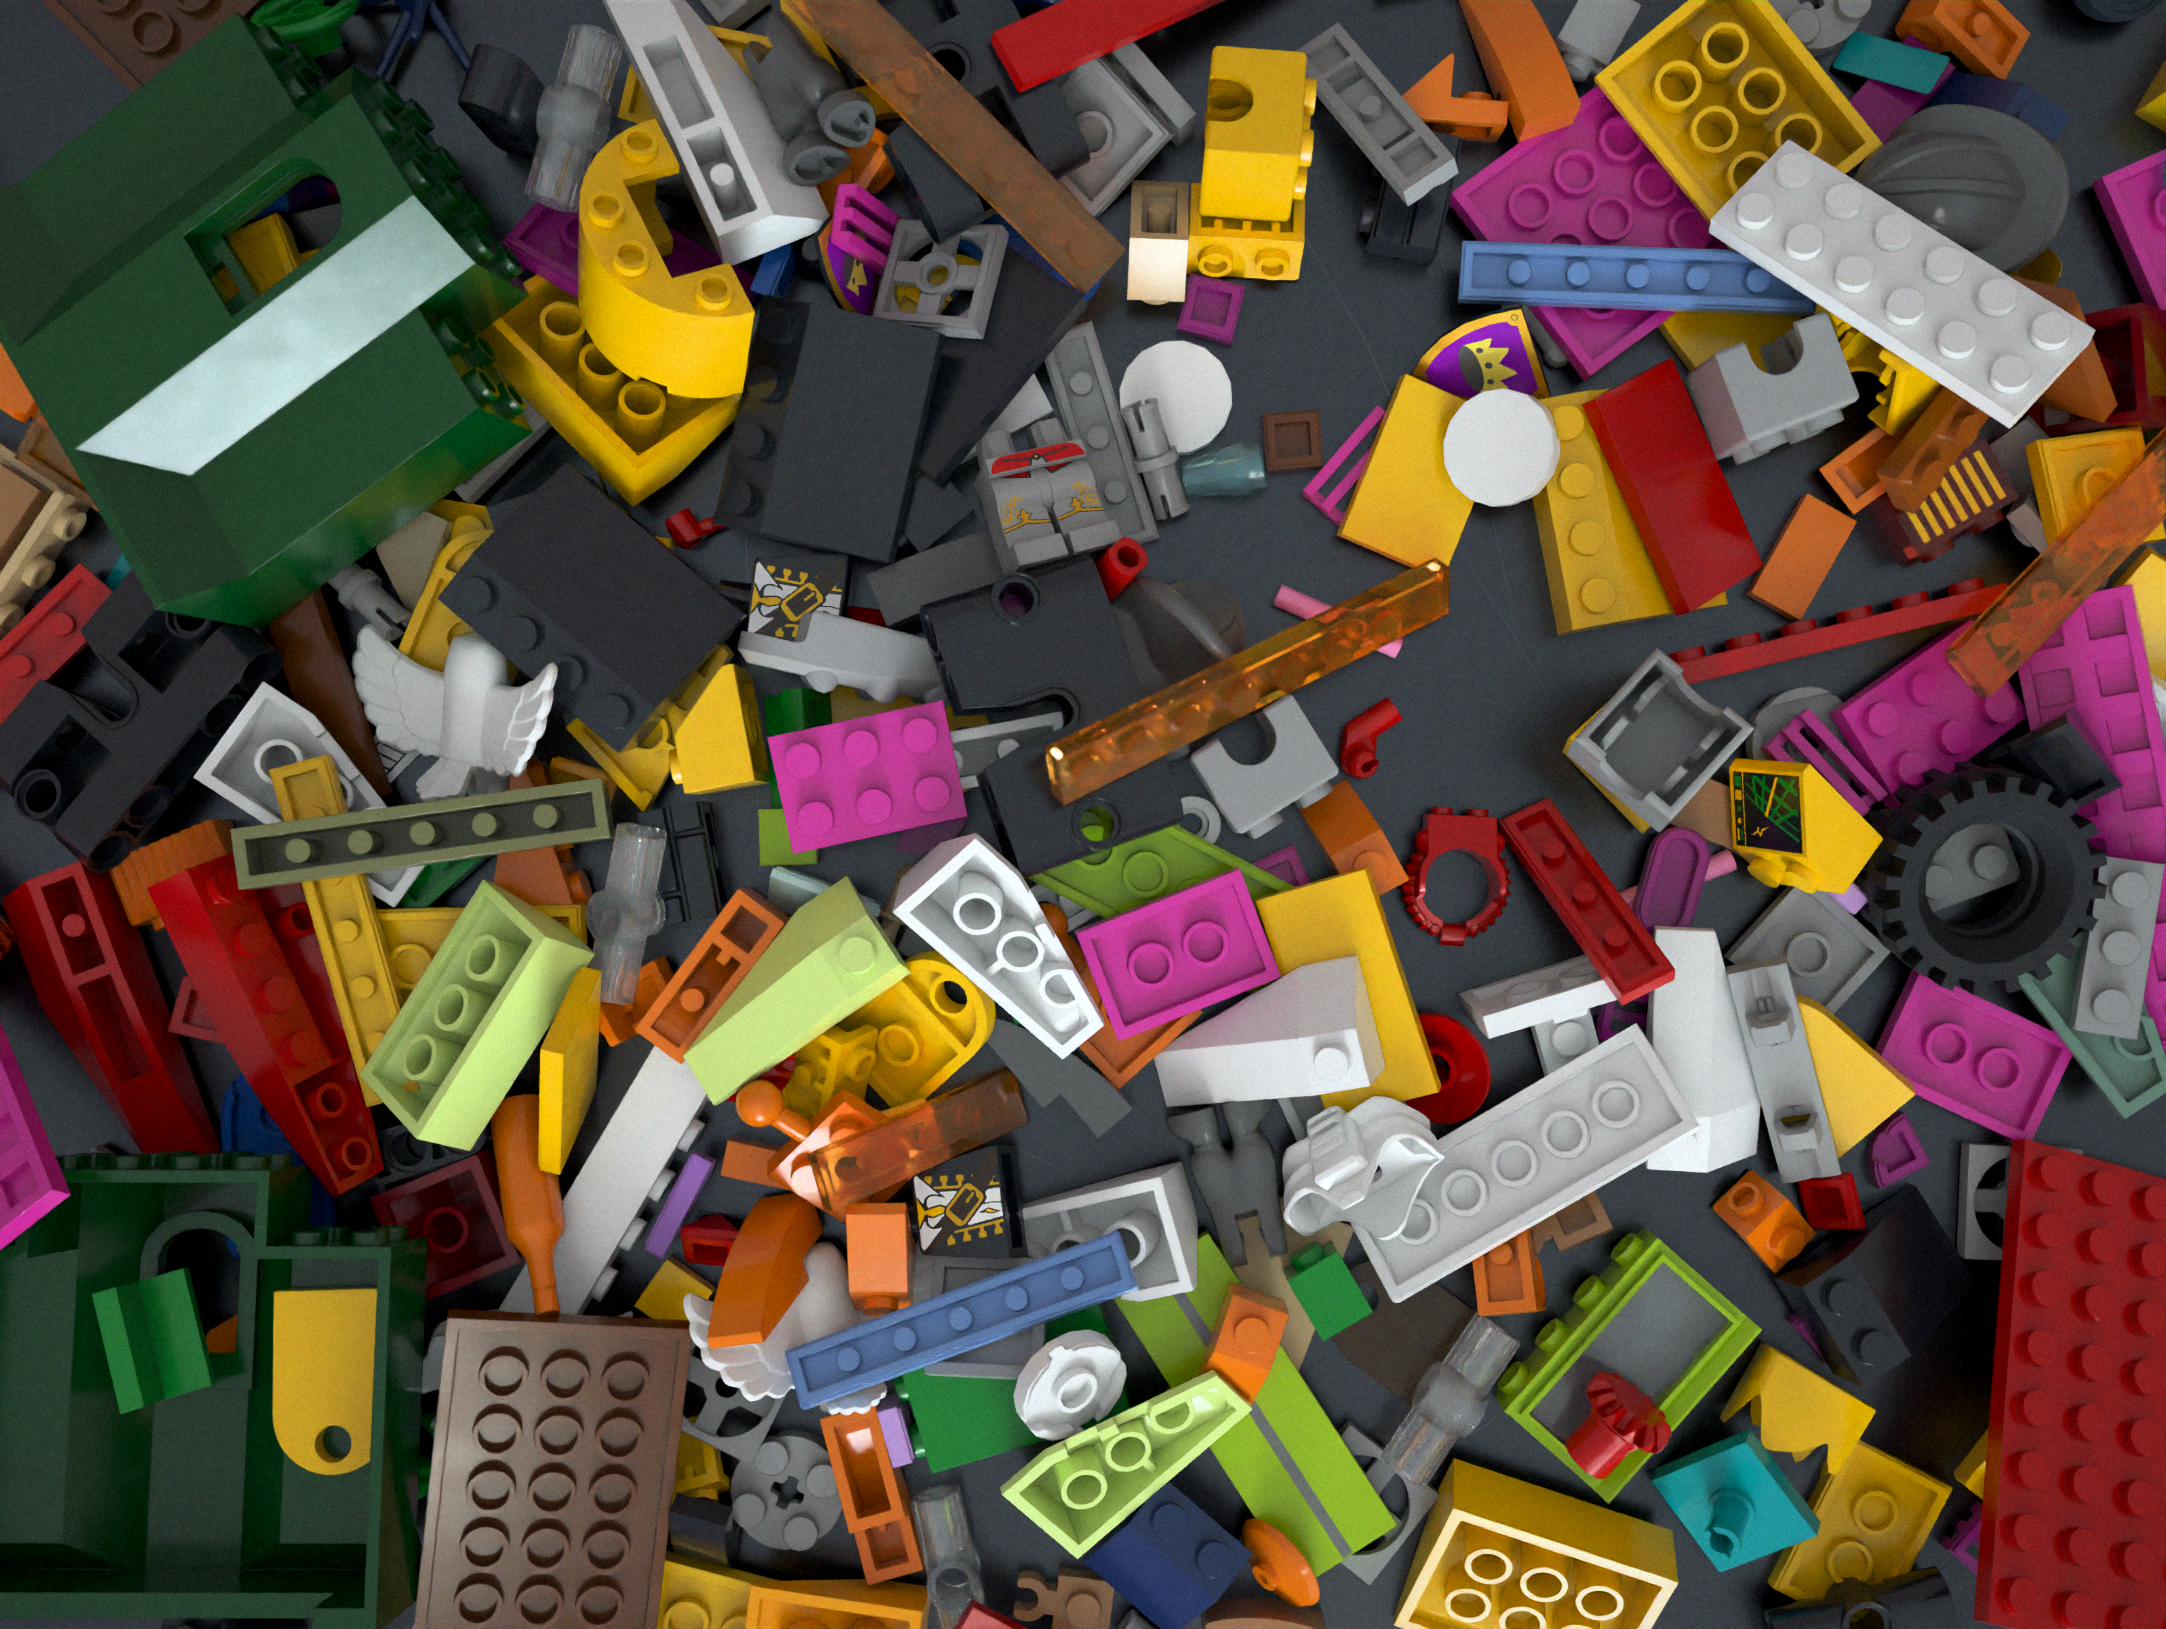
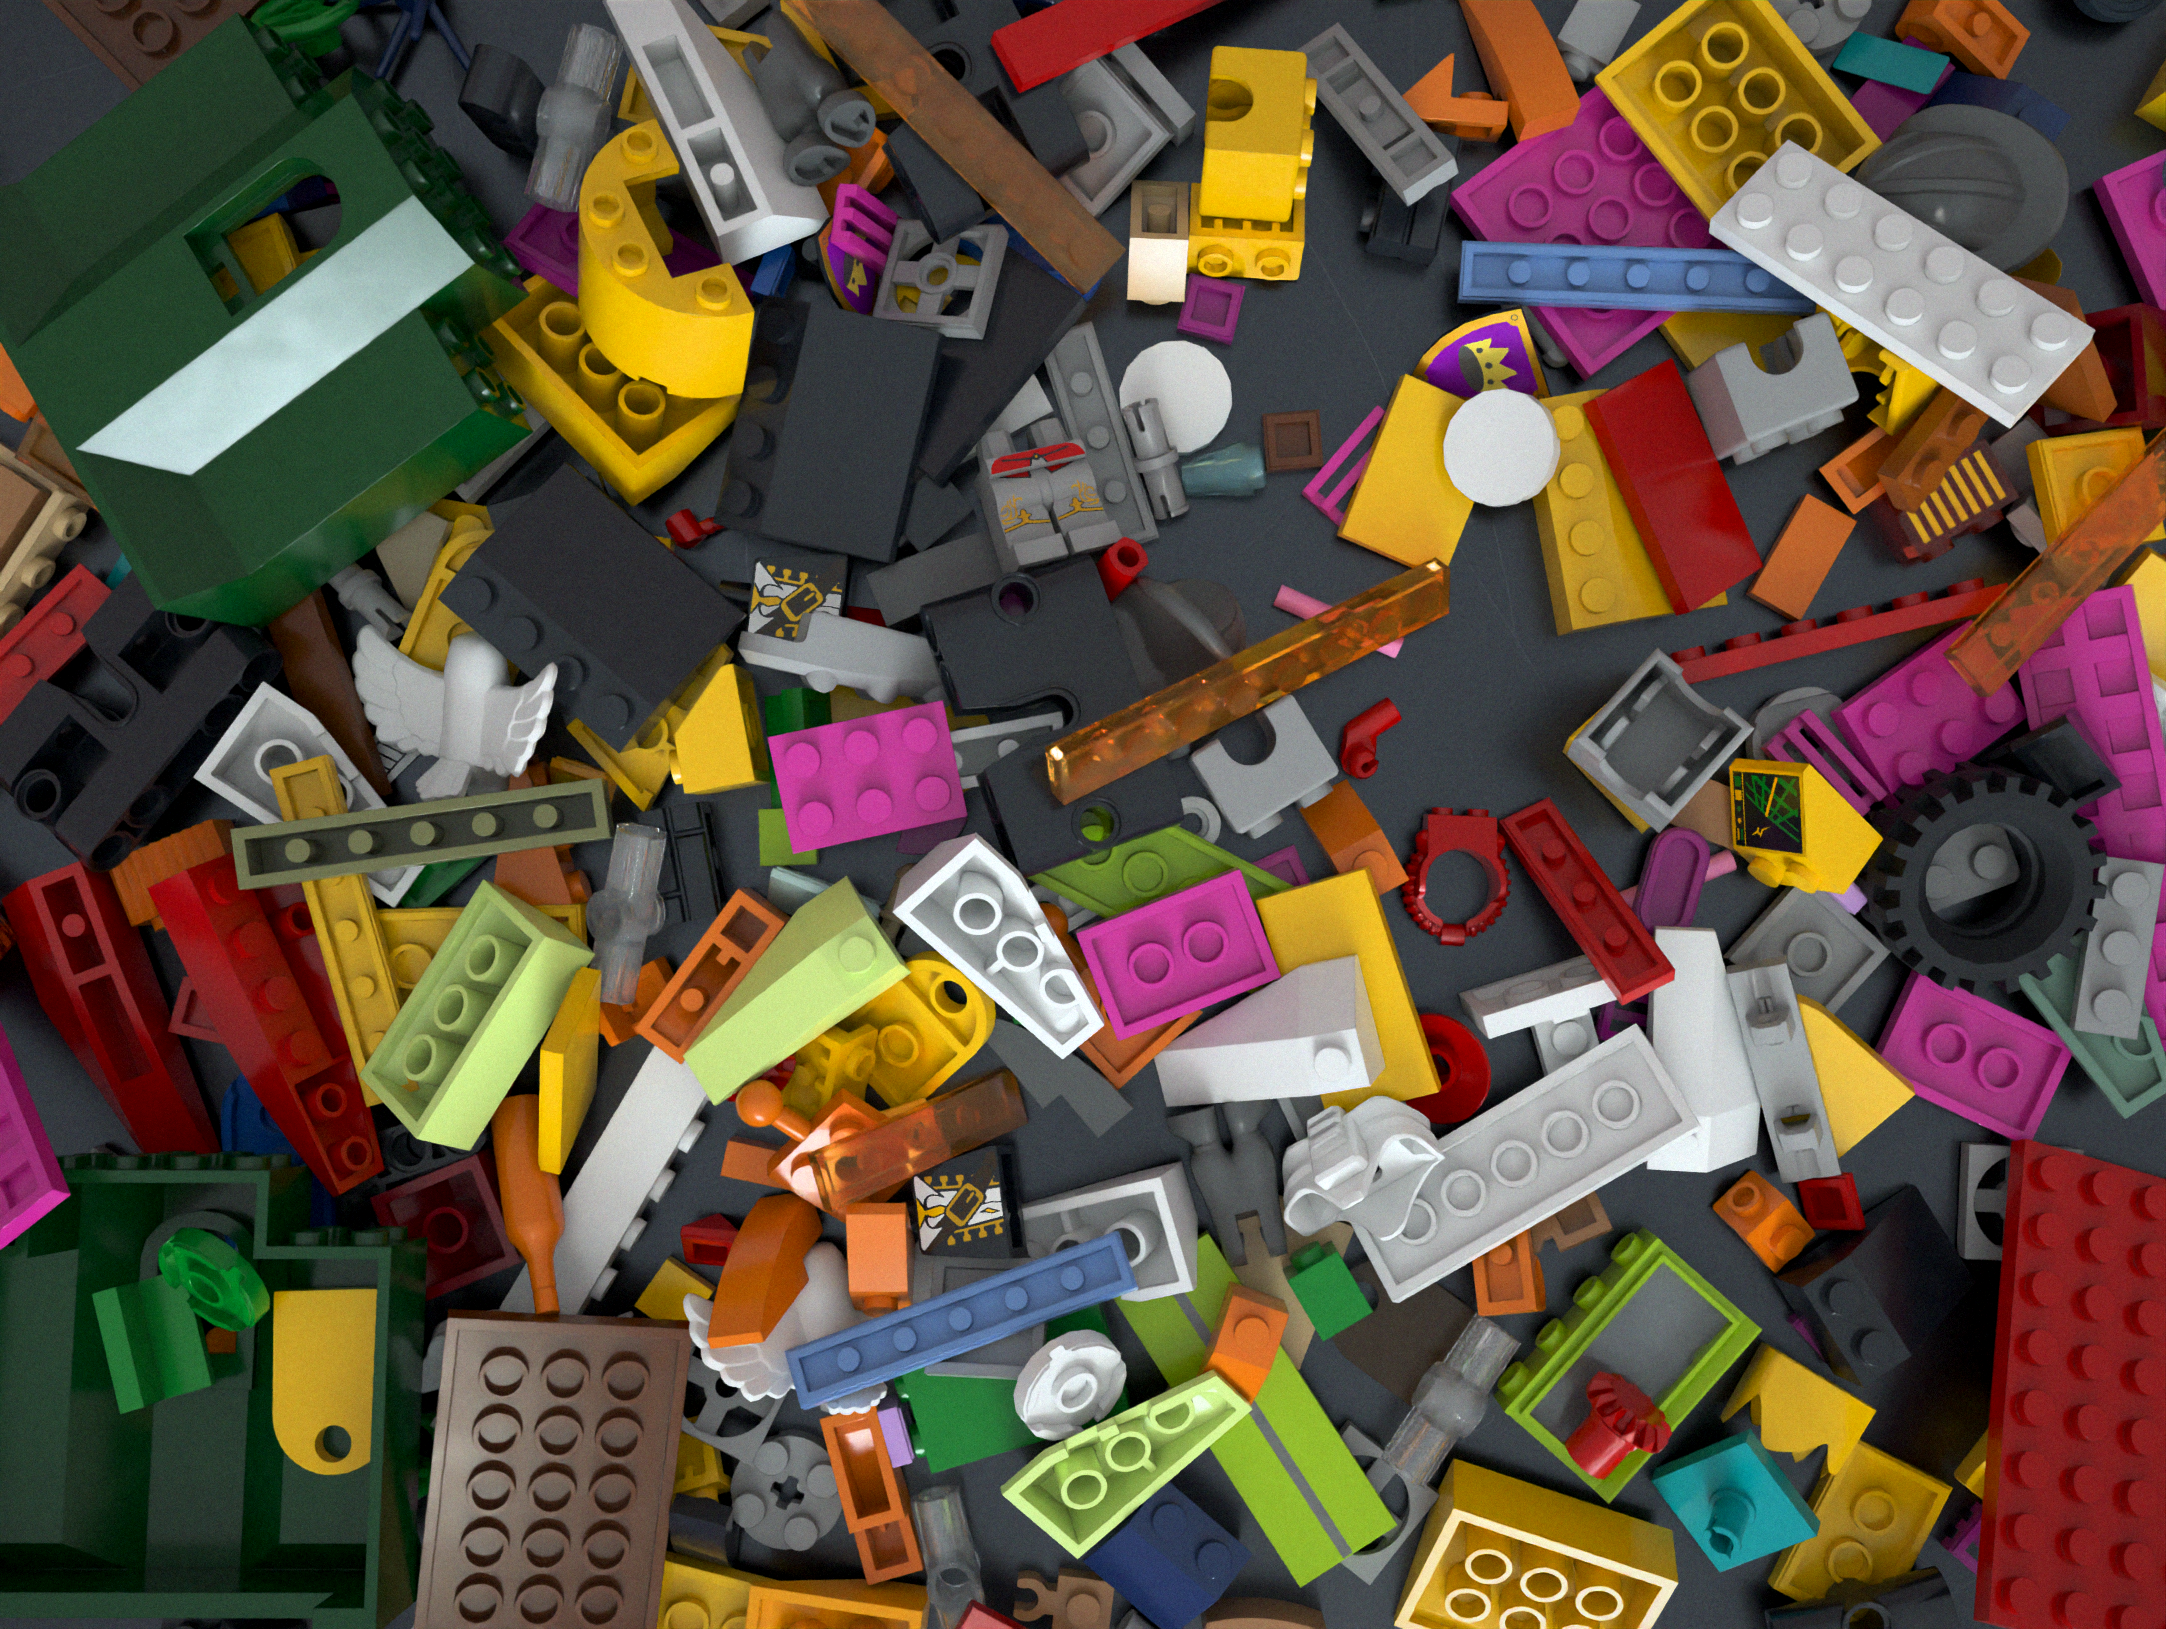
(217, 1276): none -> green tile
(680, 1203): medium lavender tile -> none
(1279, 1564): orange piece -> none
(1894, 1151): magenta tile -> none

